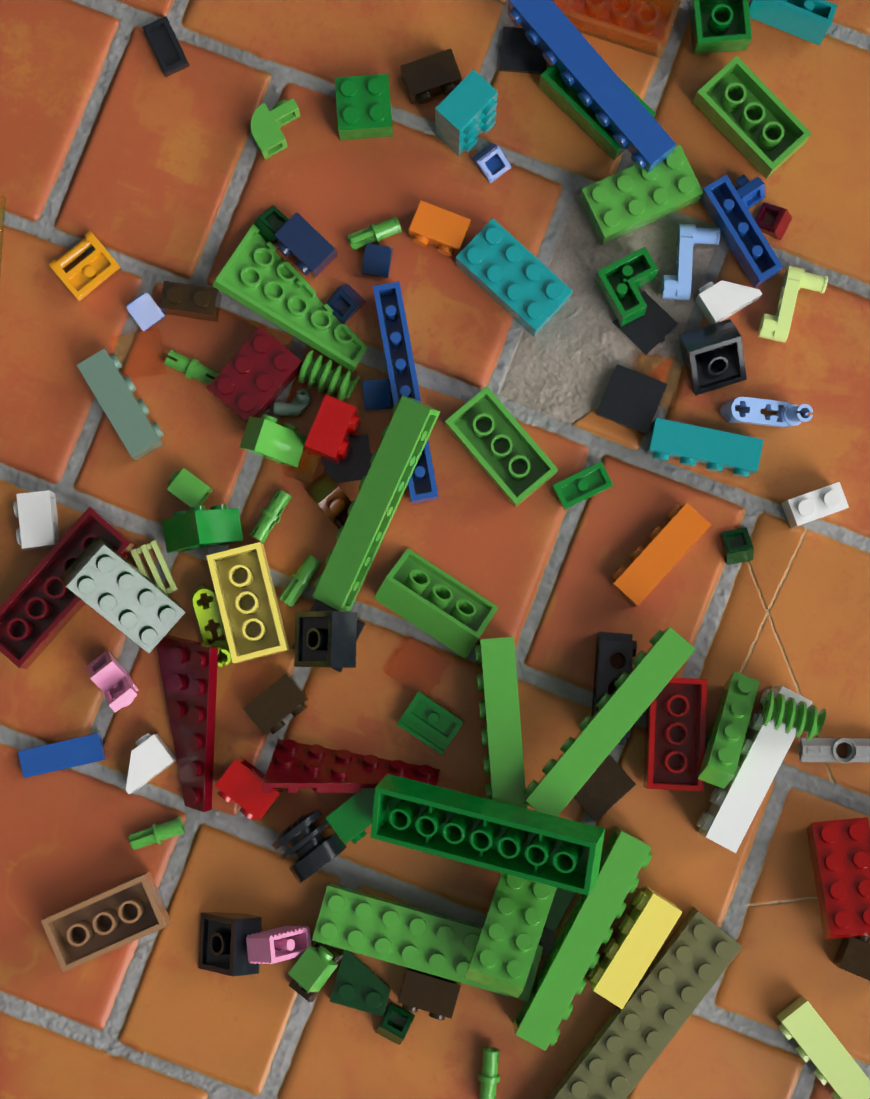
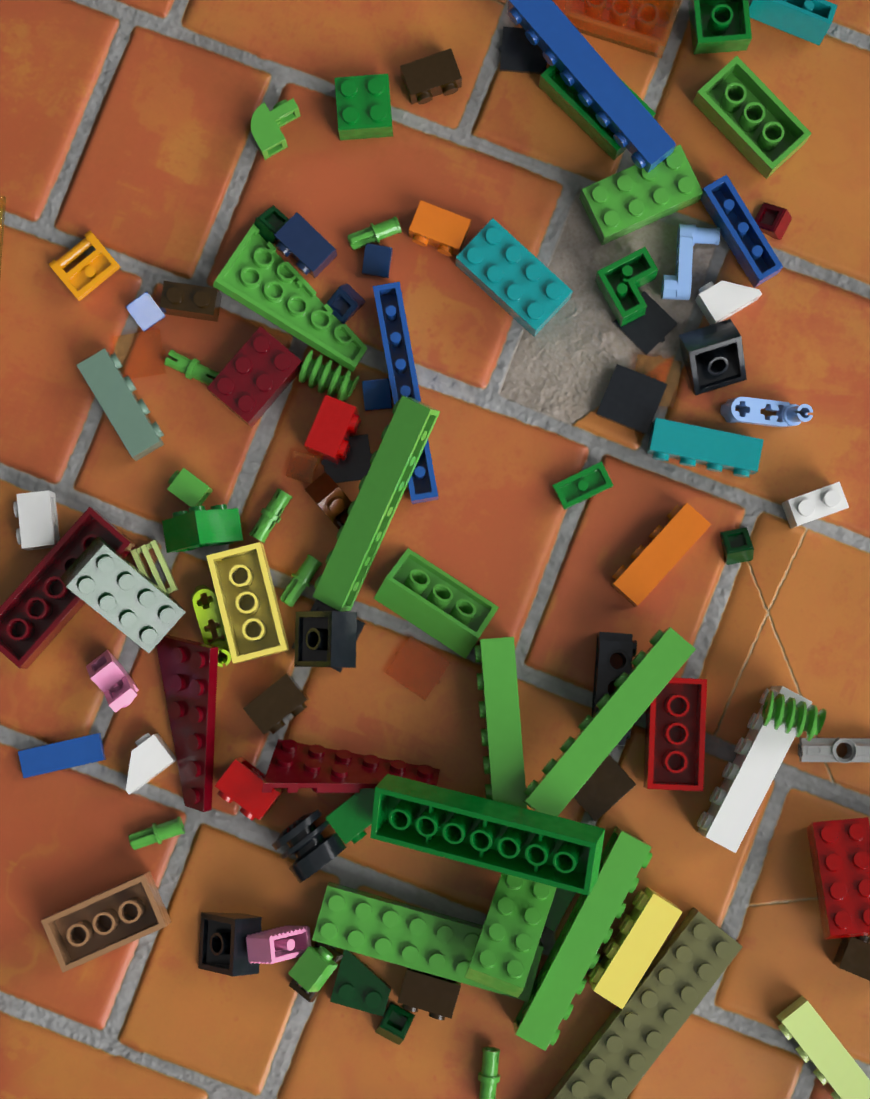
(166, 46): black tile -> none
(273, 441): bright green brick -> none
(295, 406): sand green arm -> none
(430, 722): green plate -> none
(466, 113): teal brick -> none
(491, 162): blue slope -> none
(501, 447): bright green brick -> none
(728, 730): bright green brick -> none
(750, 191): blue tile -> none
(778, 326): yellowish green beam -> none

